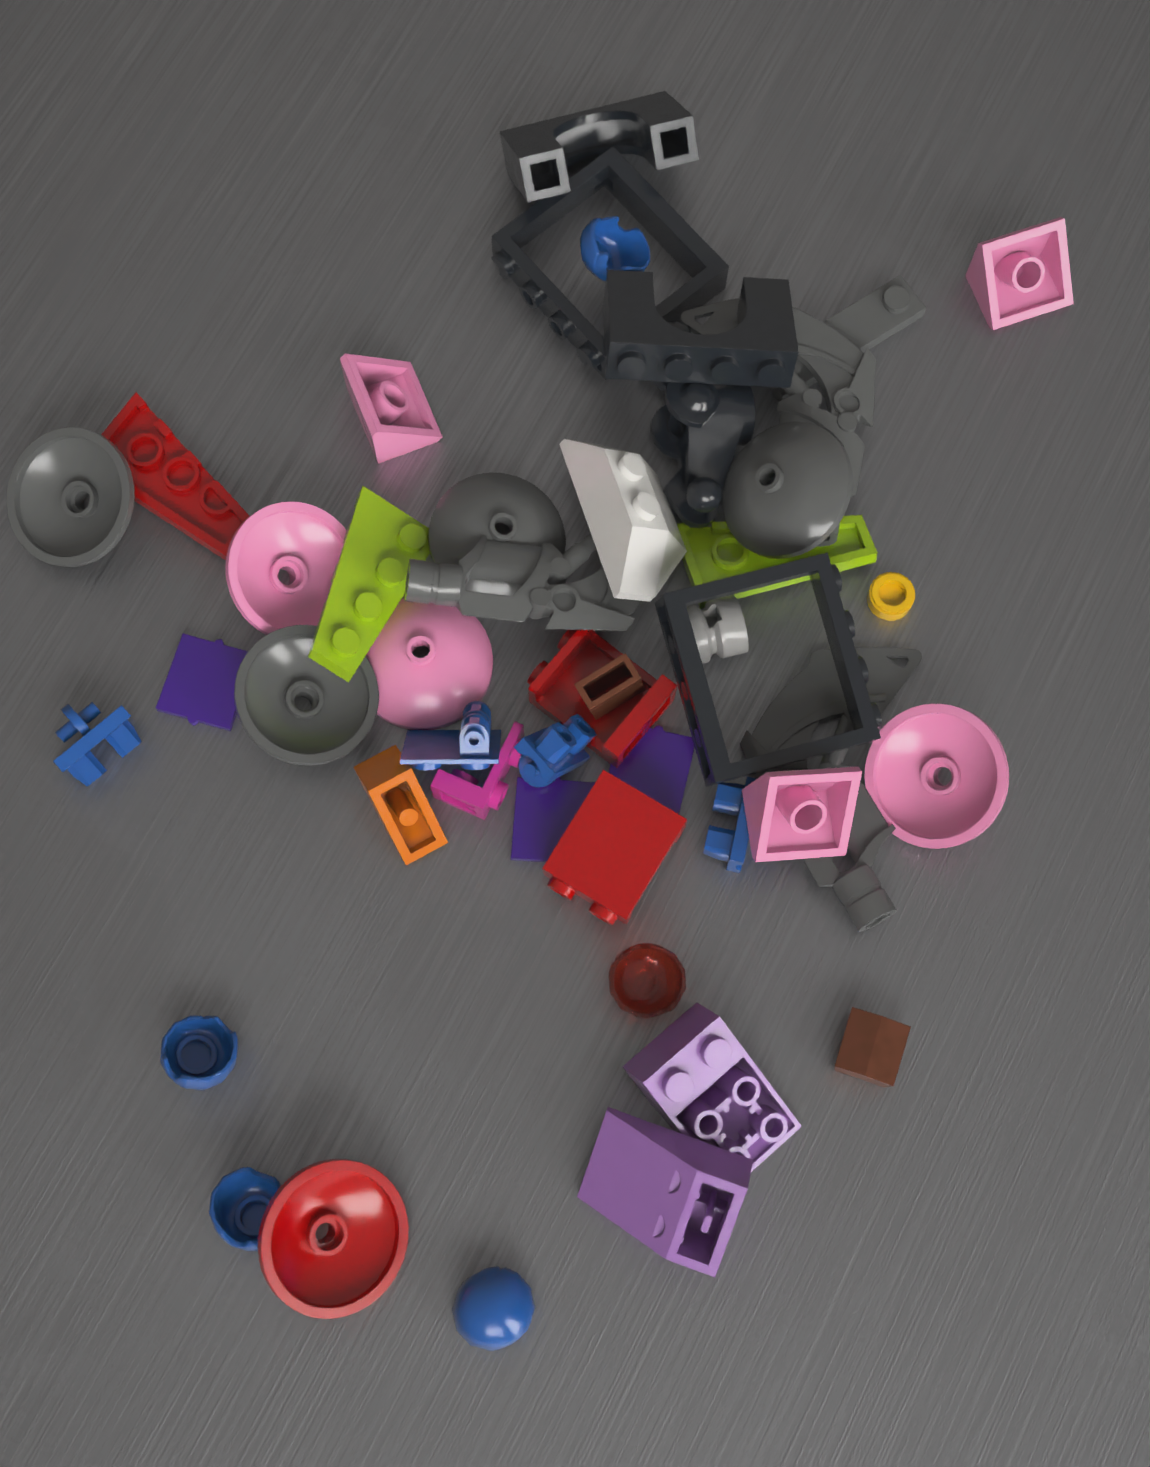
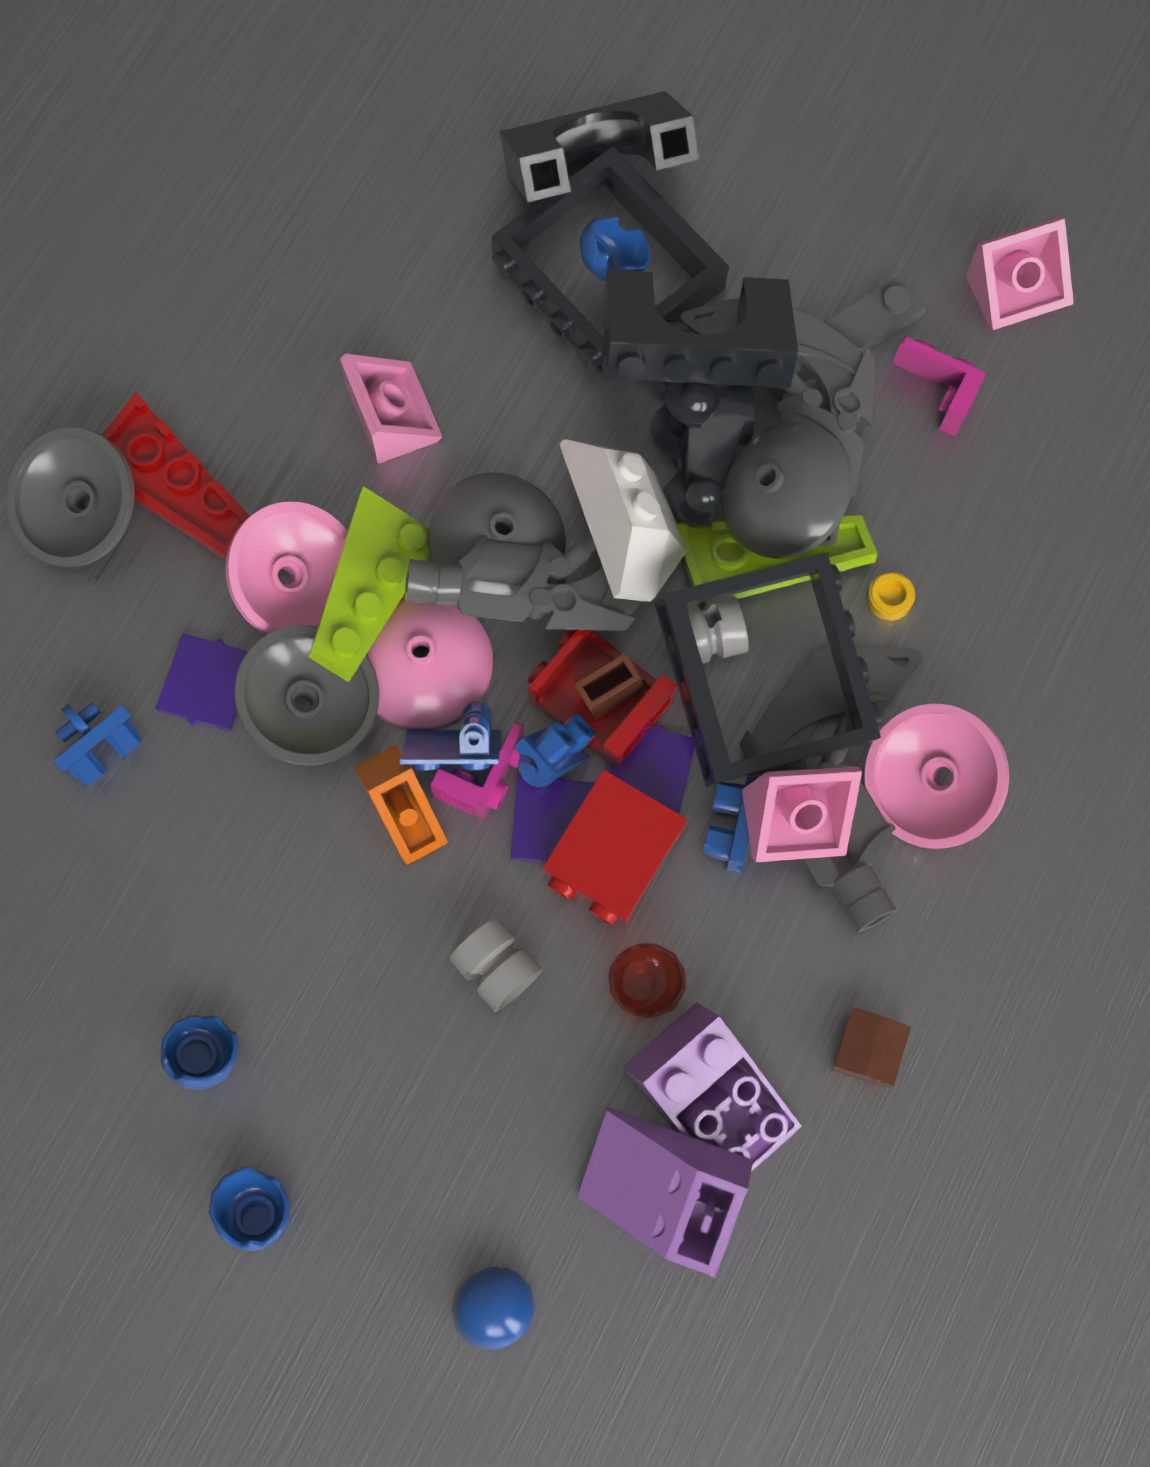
(356, 1255): red dish -> none
(495, 964): none -> light grey wheel
(956, 375): none -> dark pink bracket

